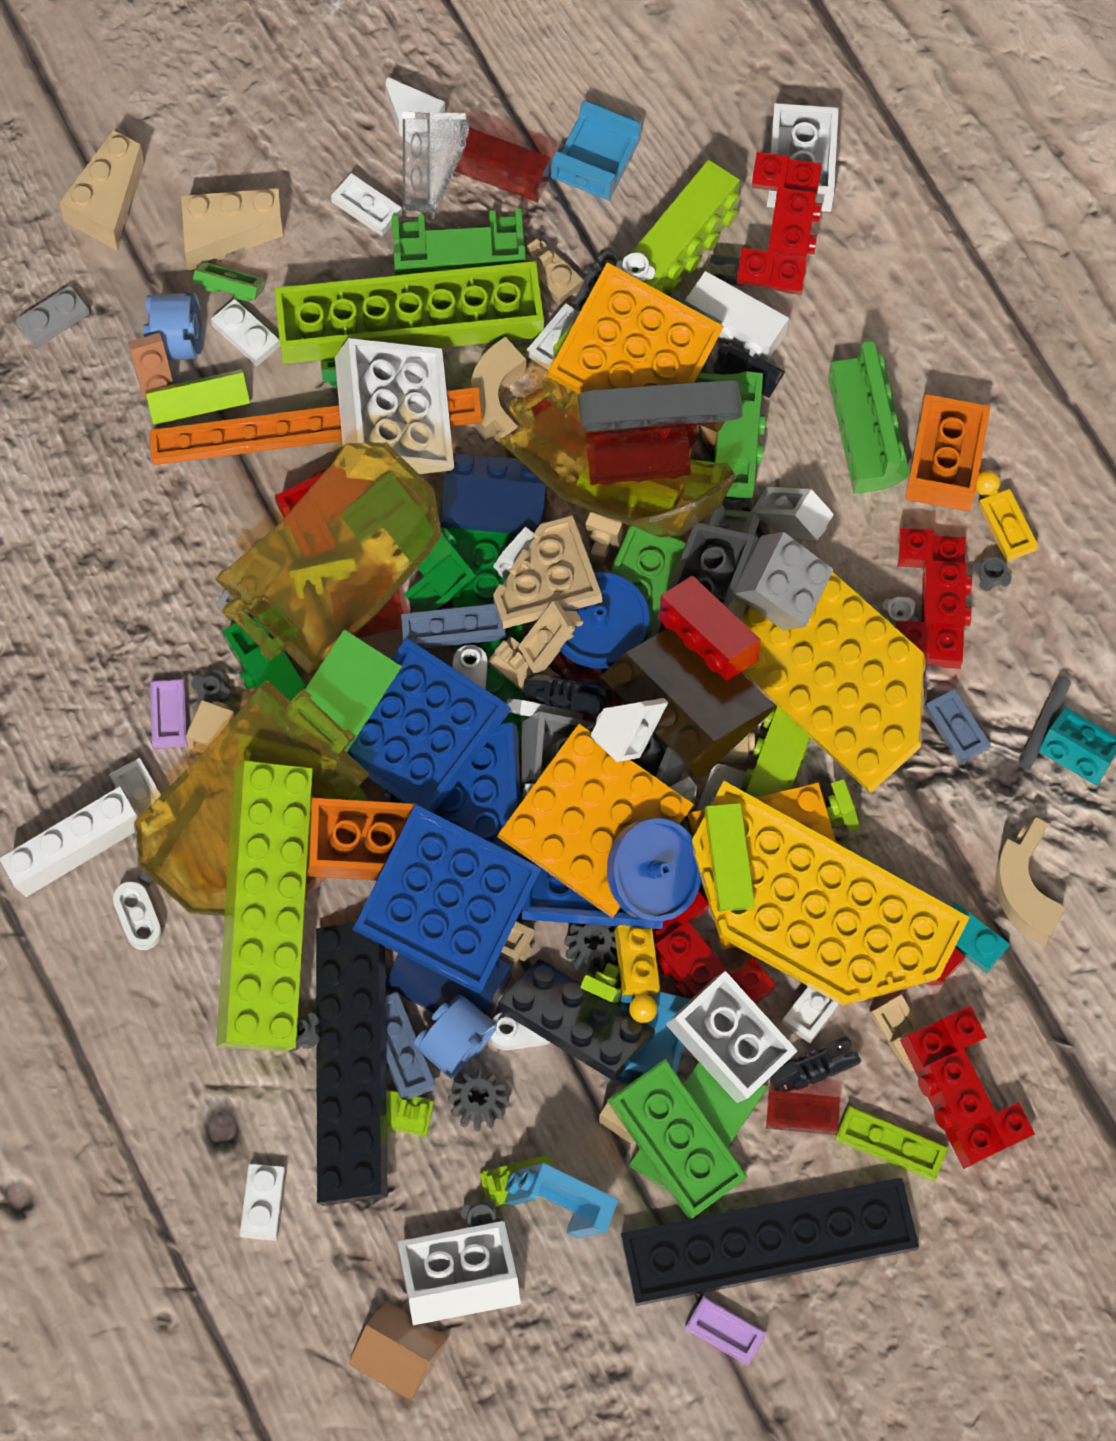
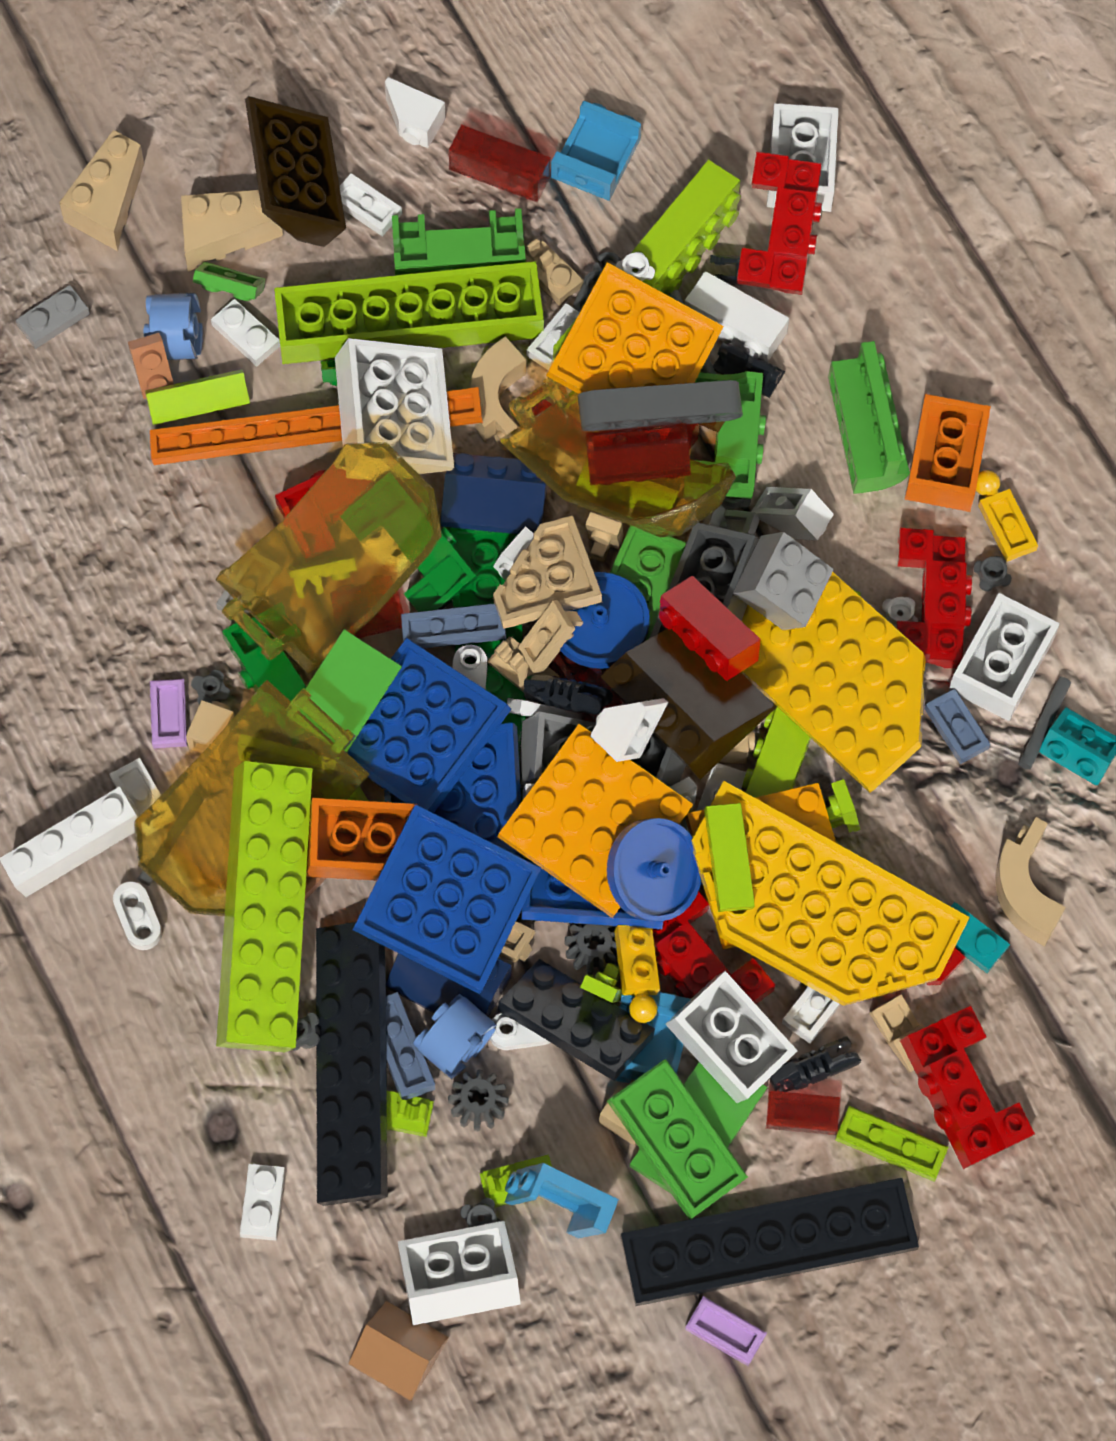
(296, 171): none -> dark brown slope
(430, 156): clear slope -> none
(1004, 656): none -> white brick

